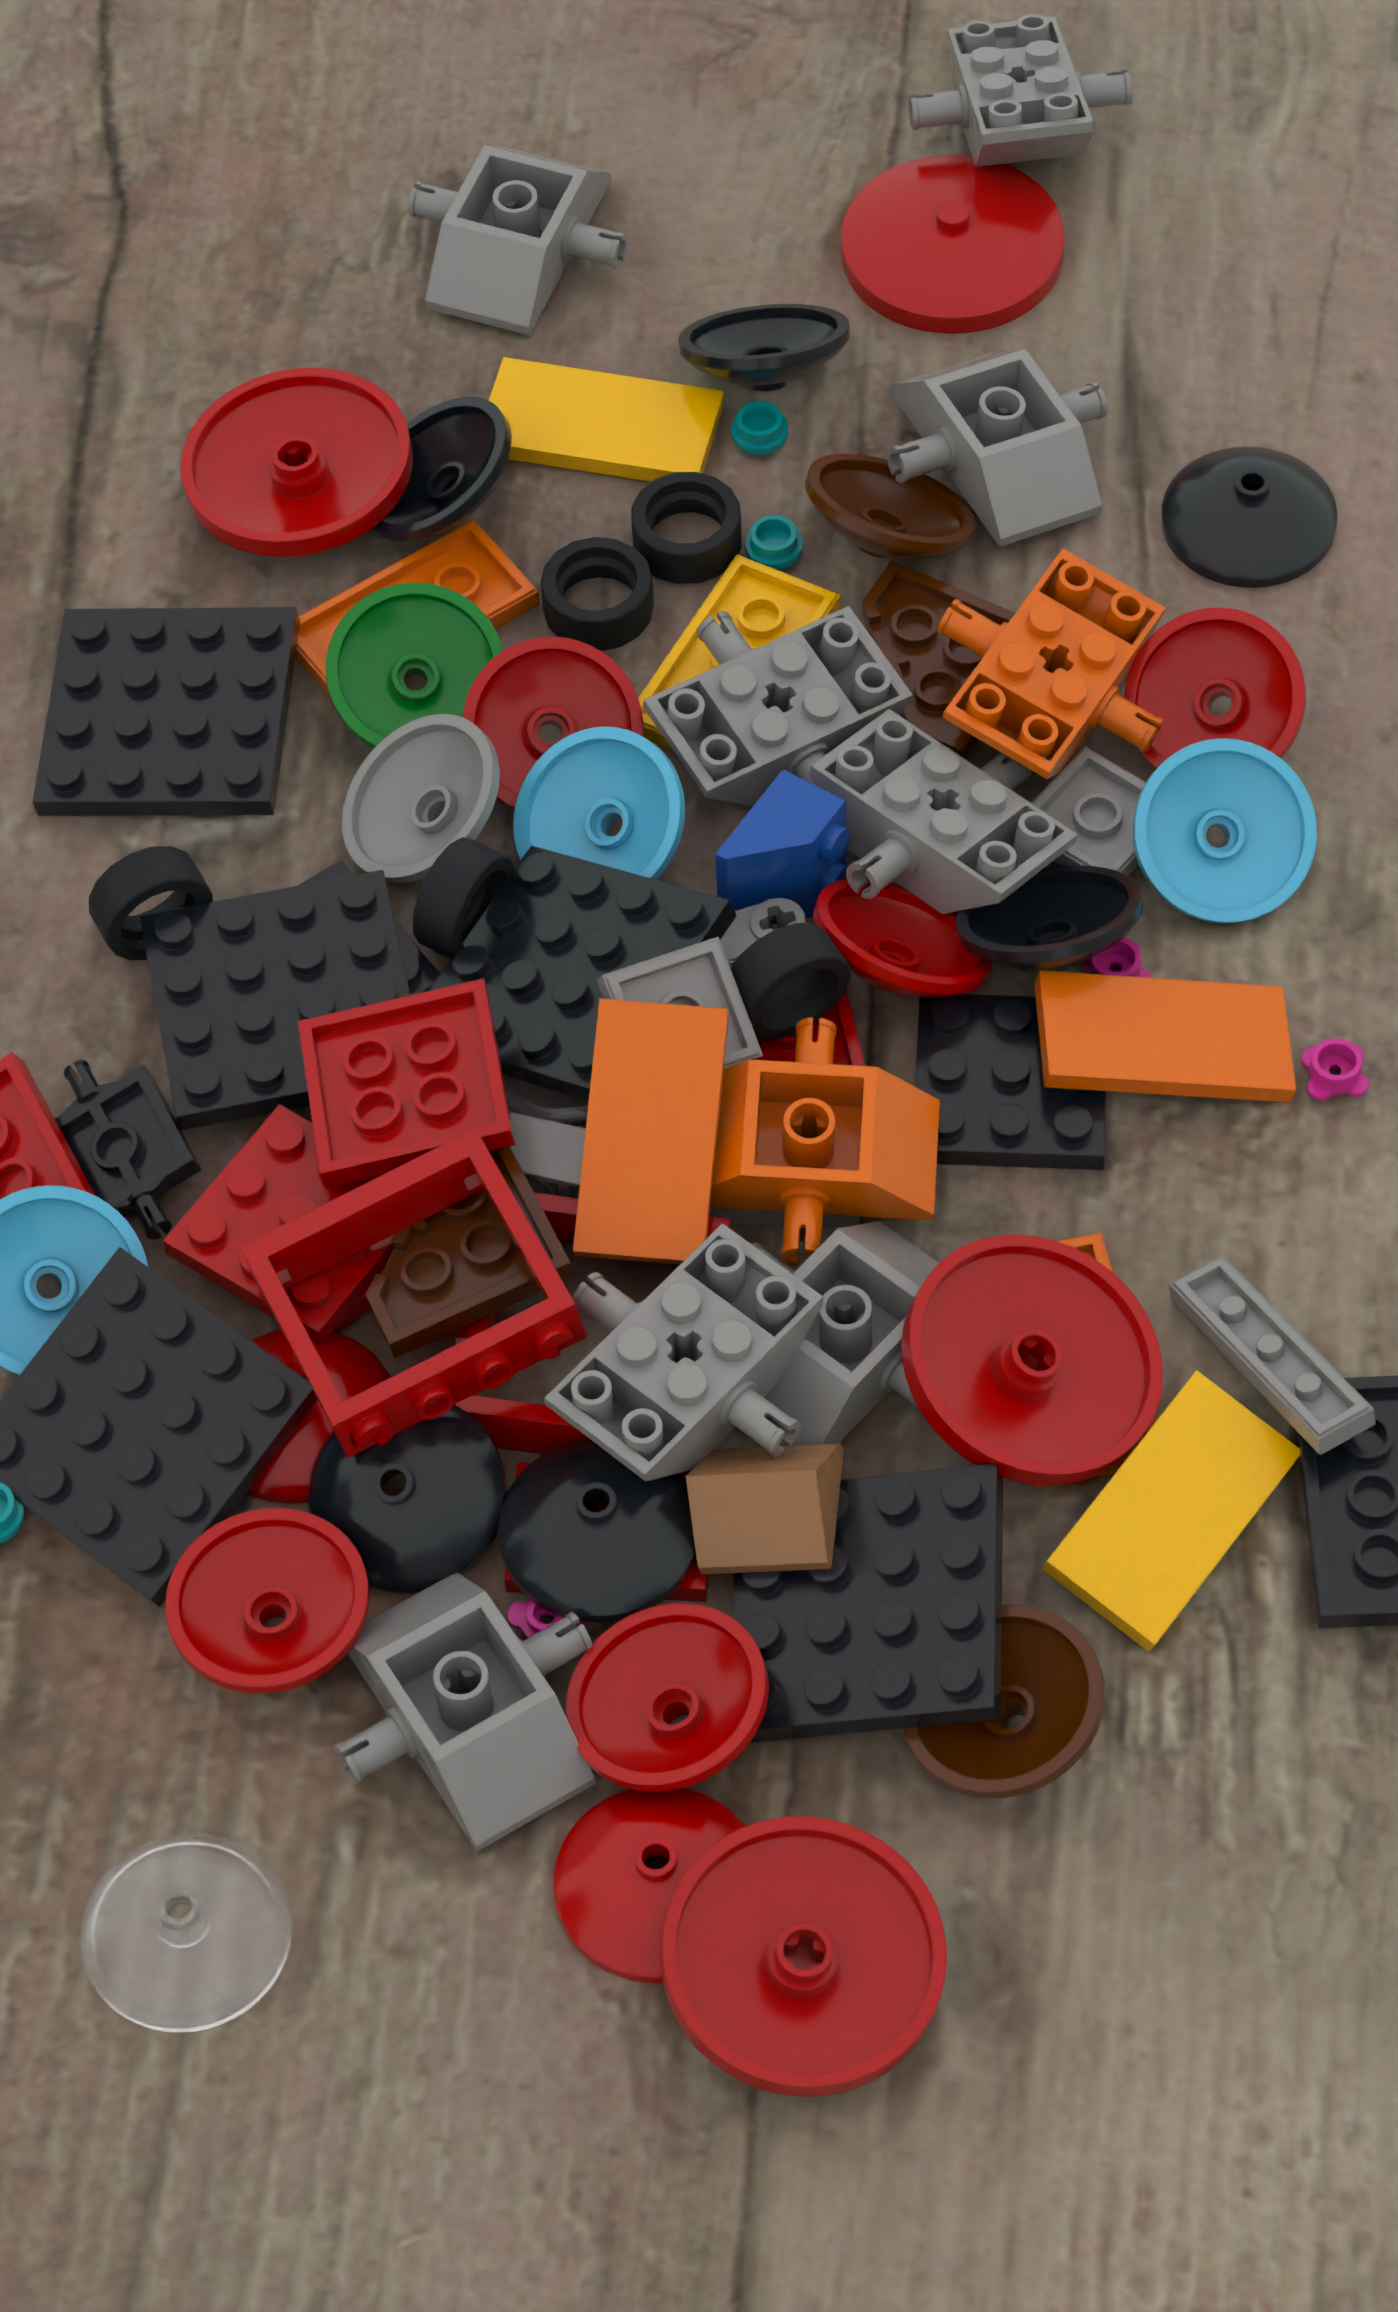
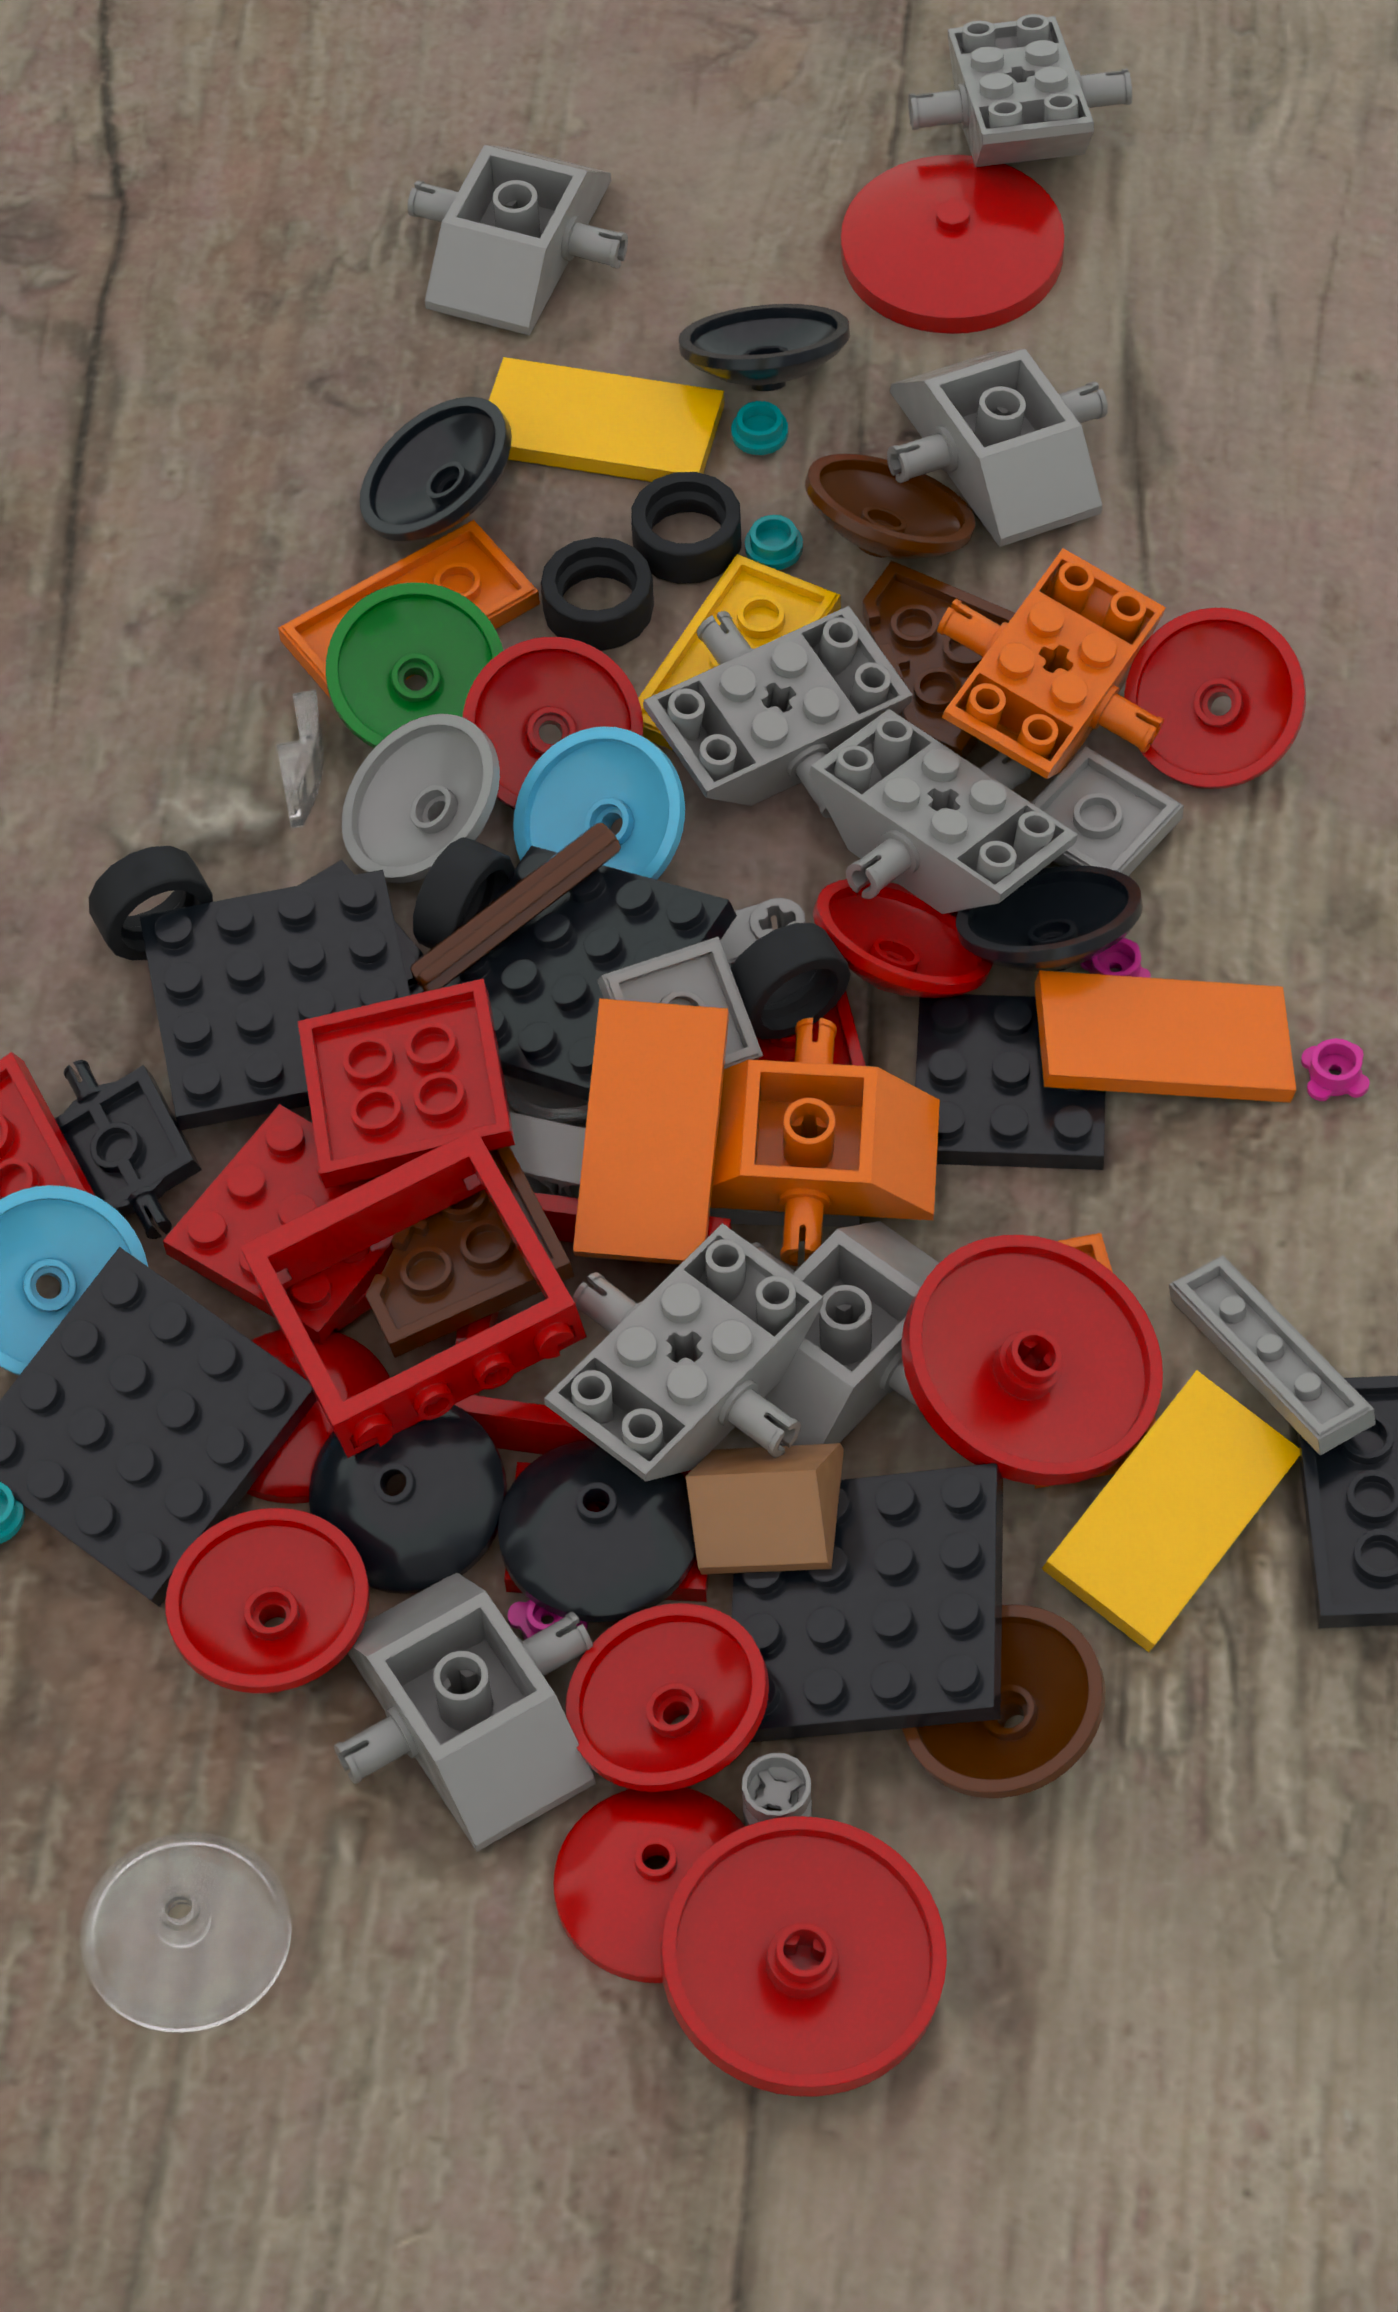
(167, 712): black plate -> none
(296, 462): red dish -> none
(303, 759): none -> clear slope
(515, 908): none -> reddish brown axle
(777, 1783): none -> light grey wheel
(785, 847): blue slope -> none
(1249, 517): black dish -> none
(1256, 806): medium azure dish -> none

